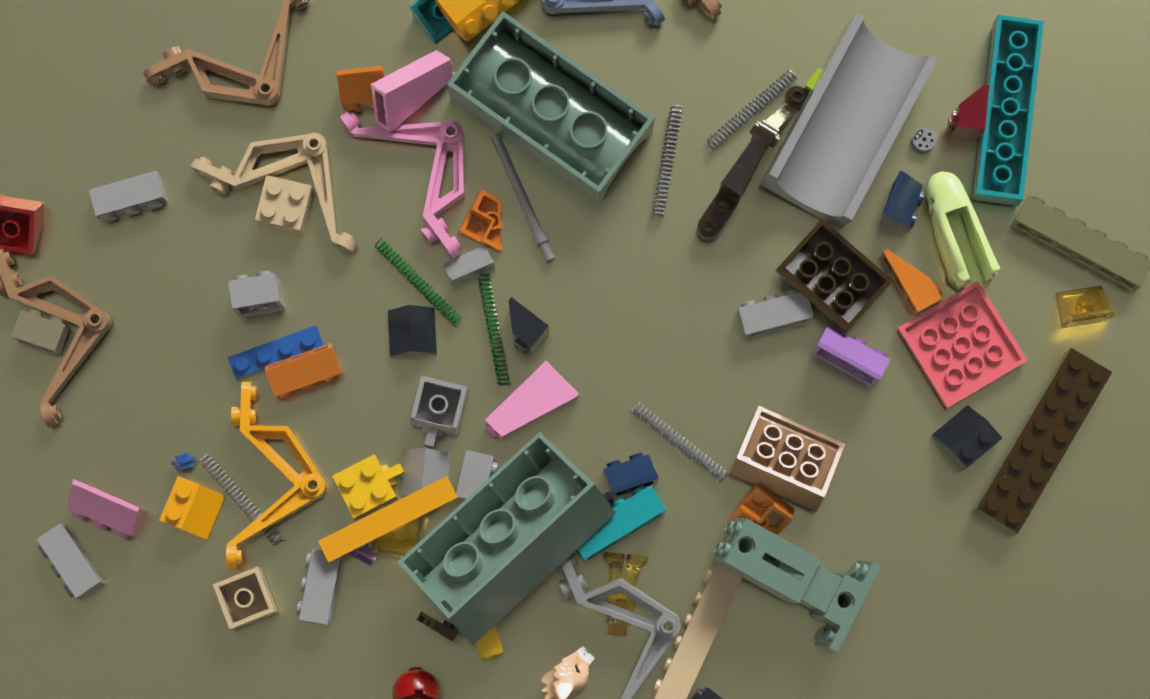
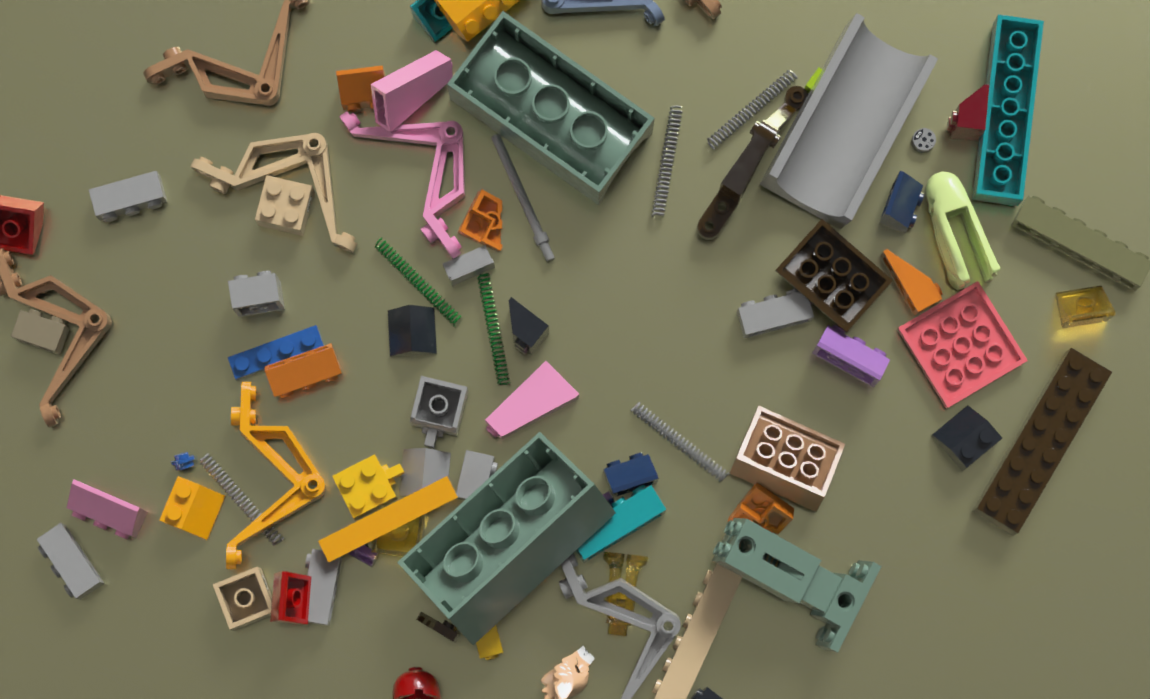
(290, 598): none -> red slope

